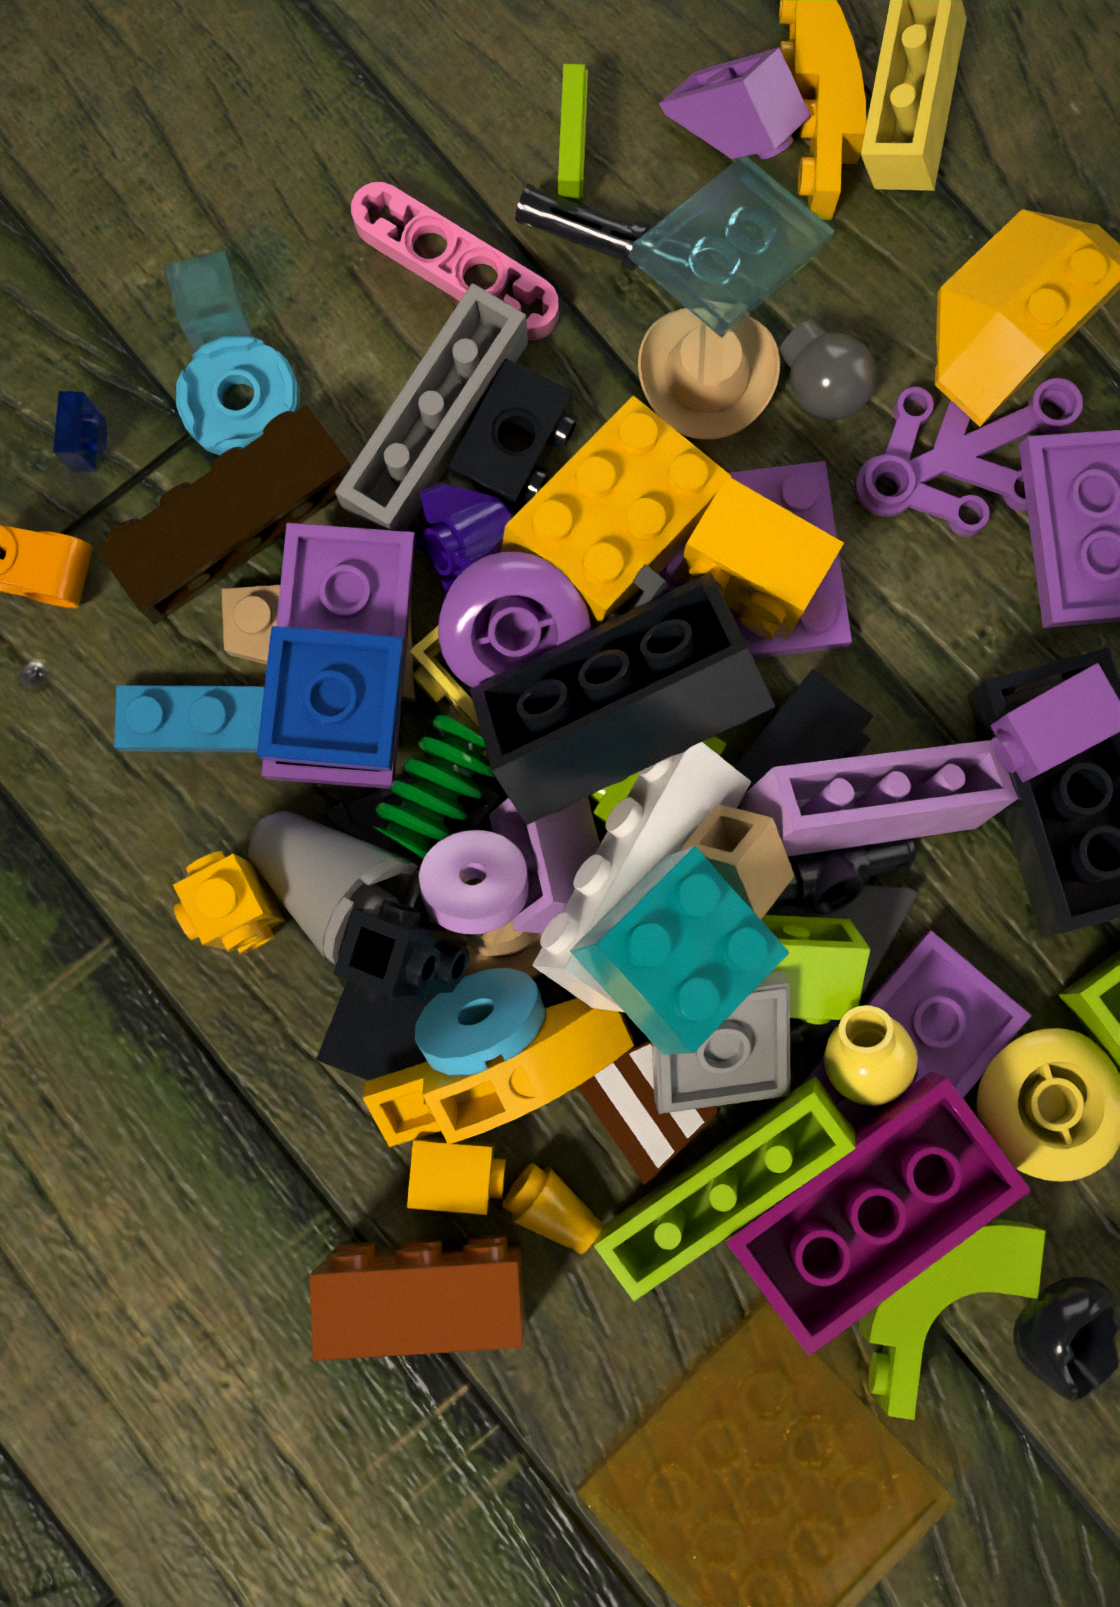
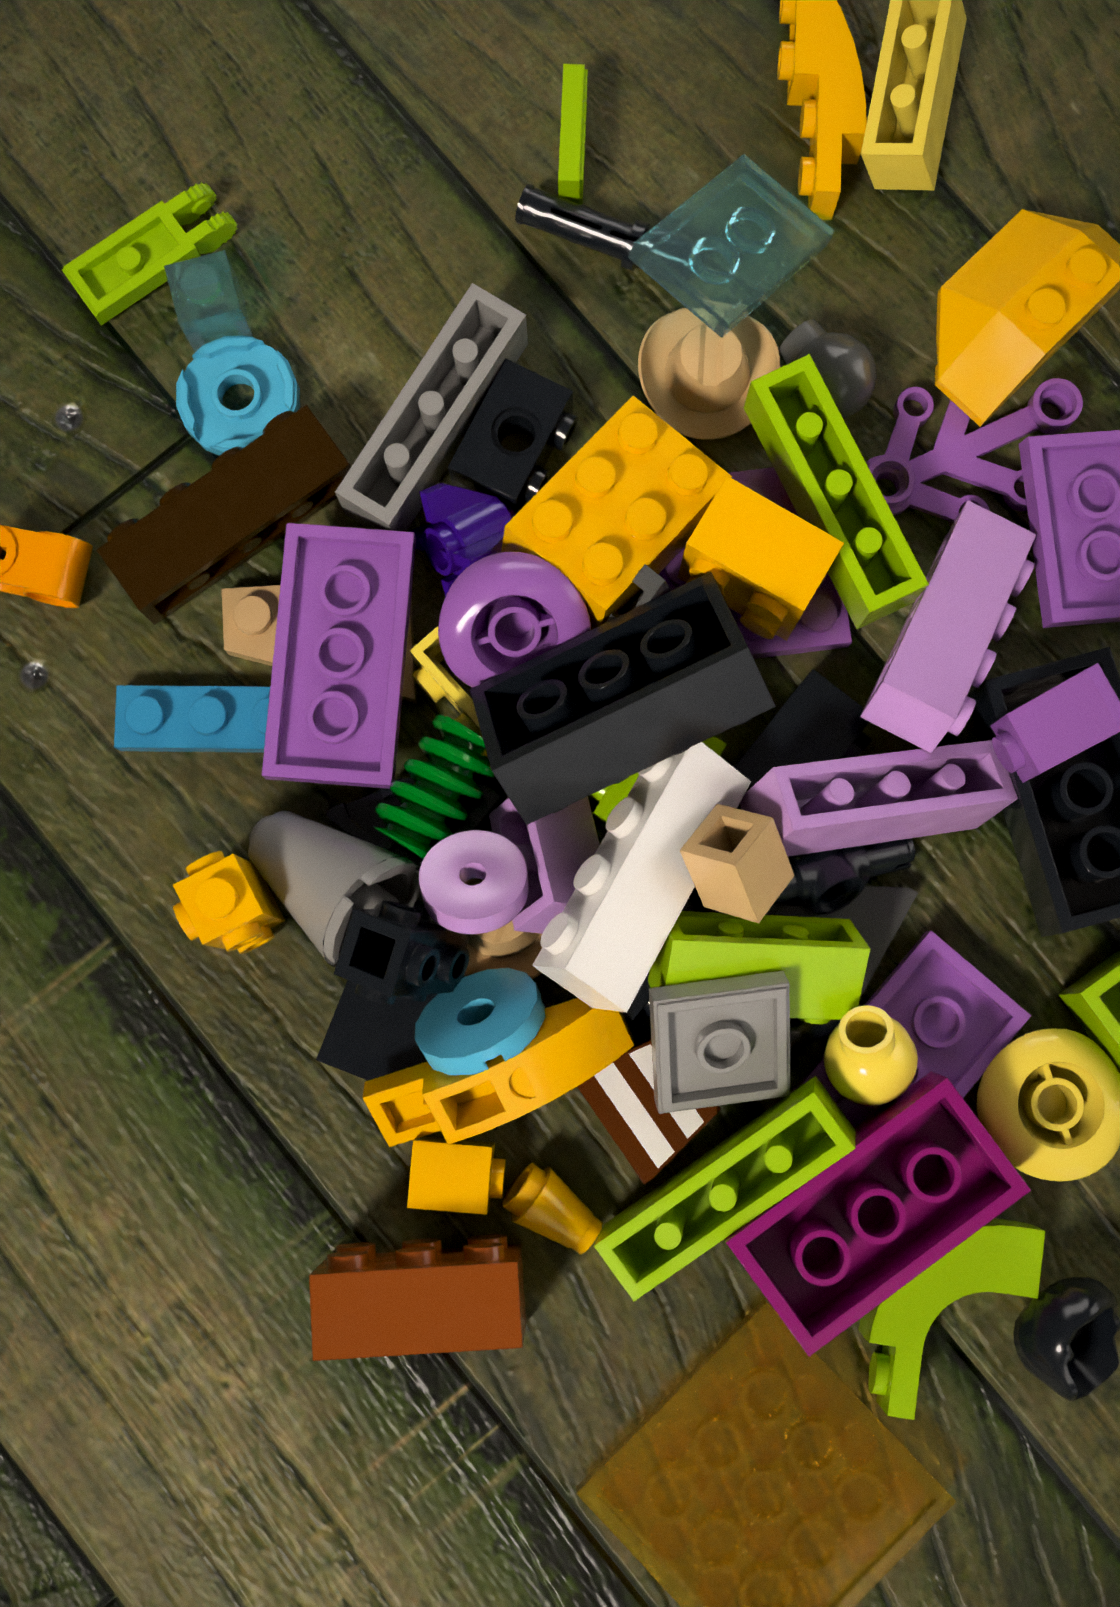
(78, 431): clear blue plate -> none
(134, 257): none -> lime hinge
(331, 698): blue plate -> none
(461, 253): bright pink beam -> none
(680, 952): teal brick -> none
(741, 105): medium lavender slope -> none
(834, 490): none -> lime brick
(950, 628): none -> lavender brick

